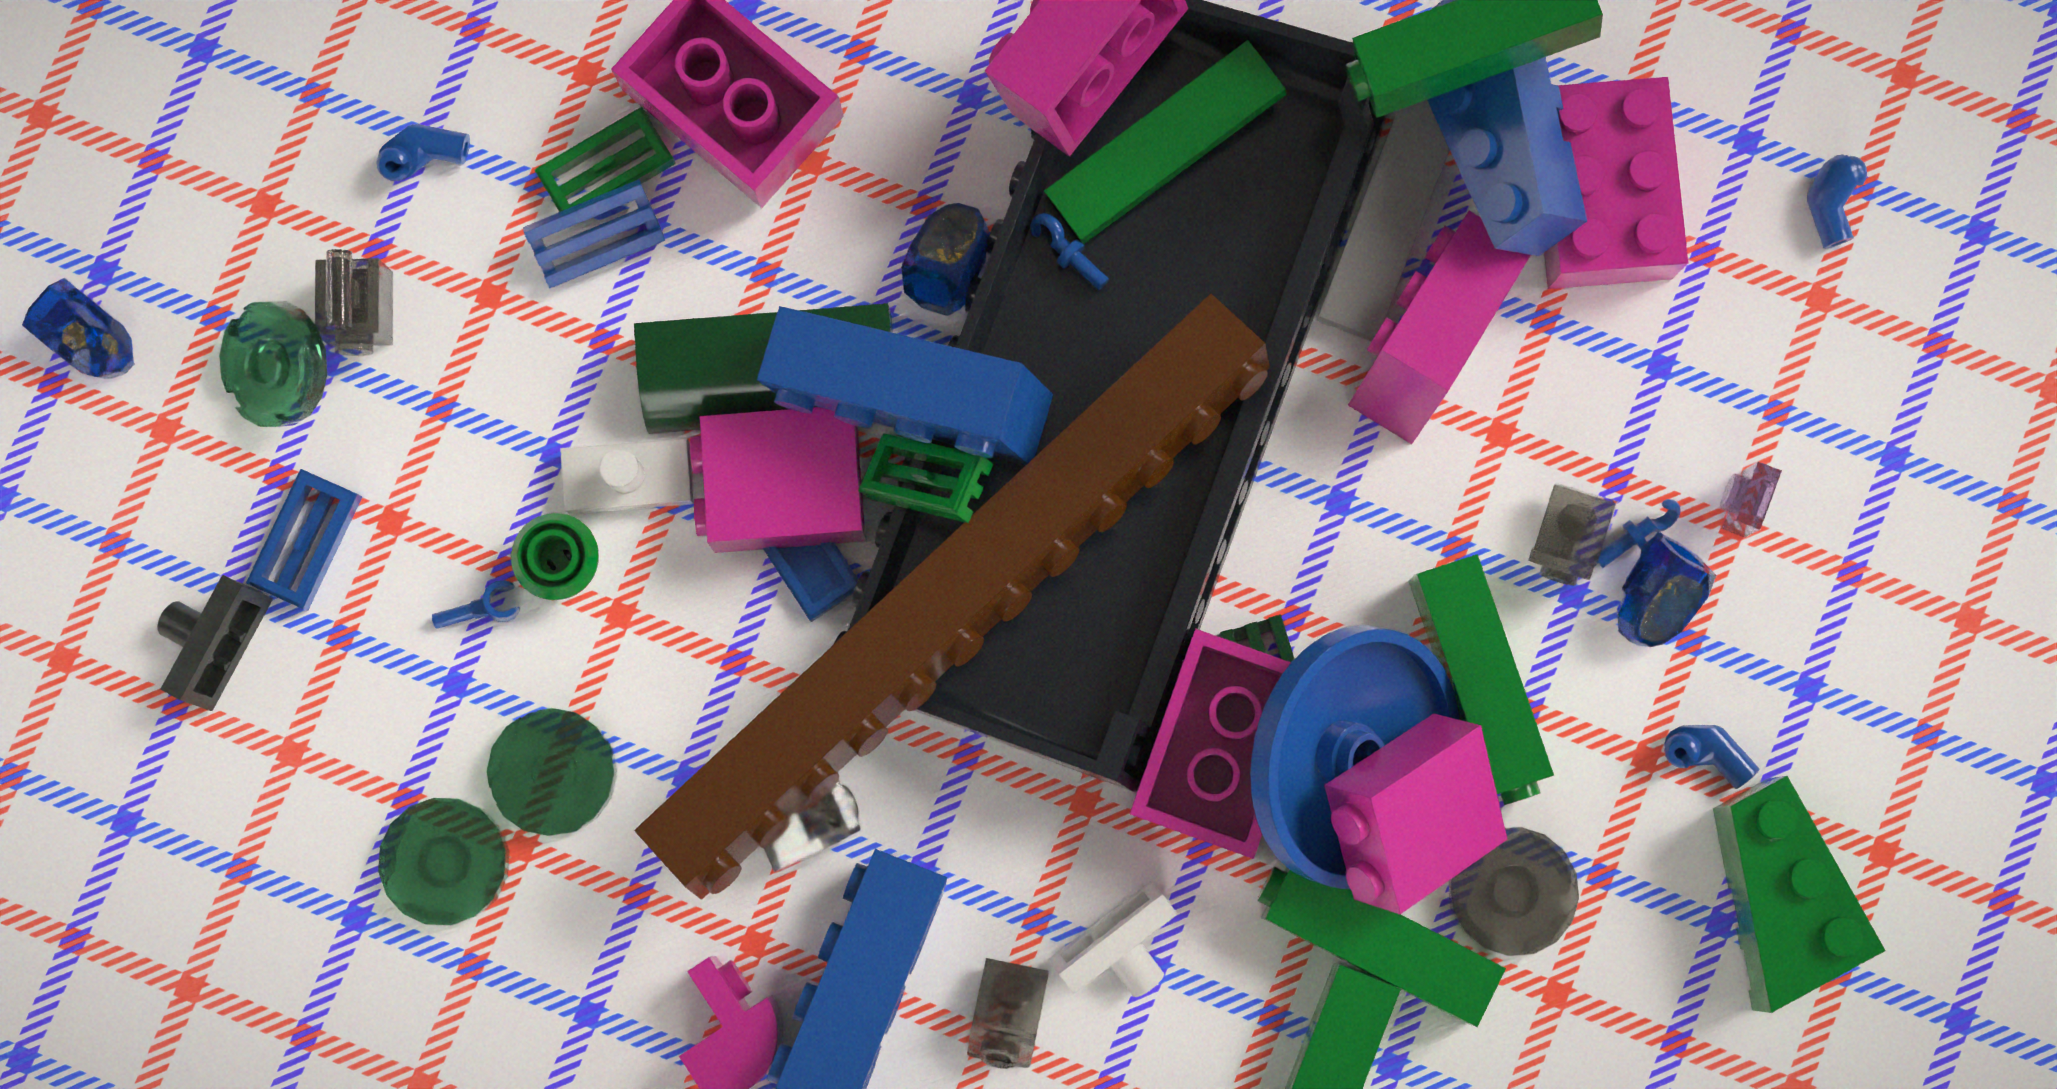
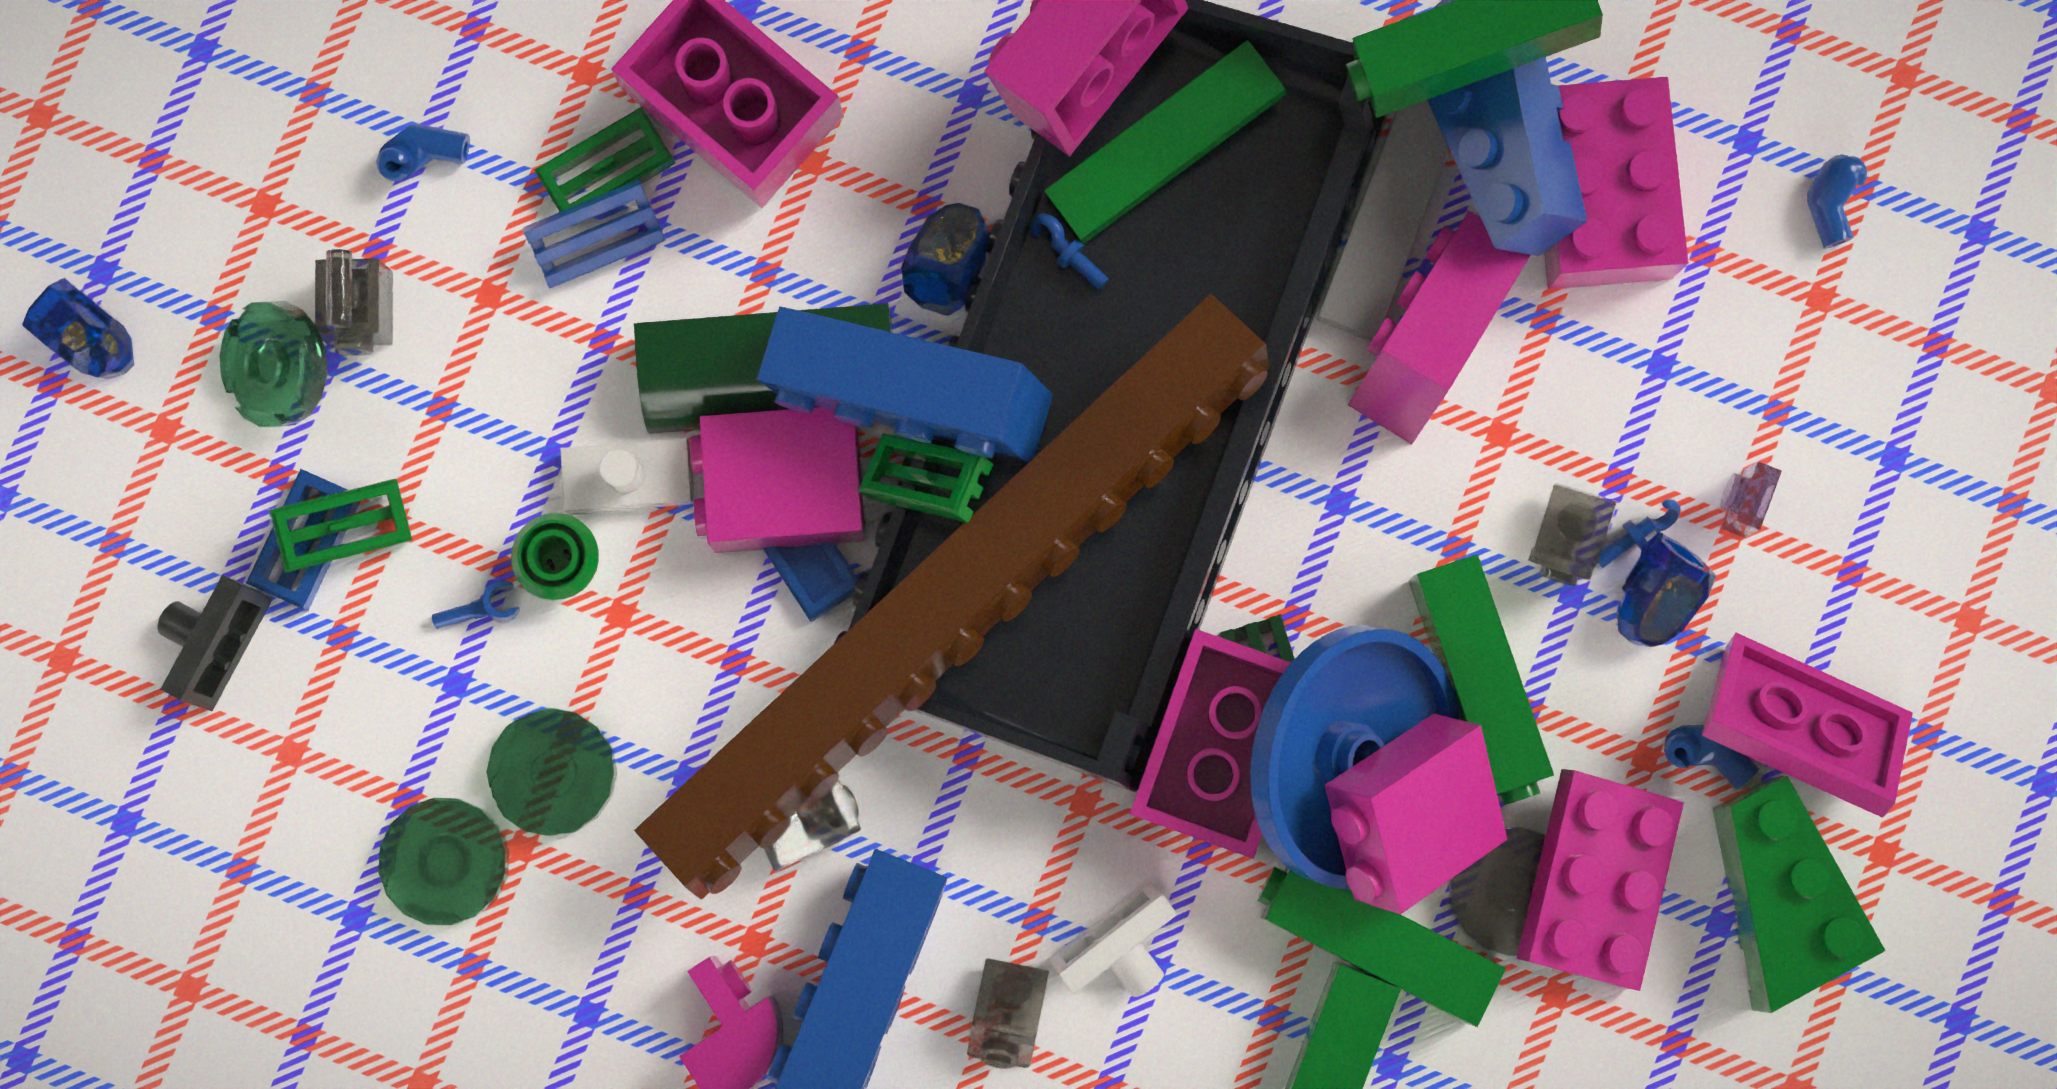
(286, 538): none -> green tile
(1600, 880): none -> dark pink plate
(1808, 725): none -> dark pink plate

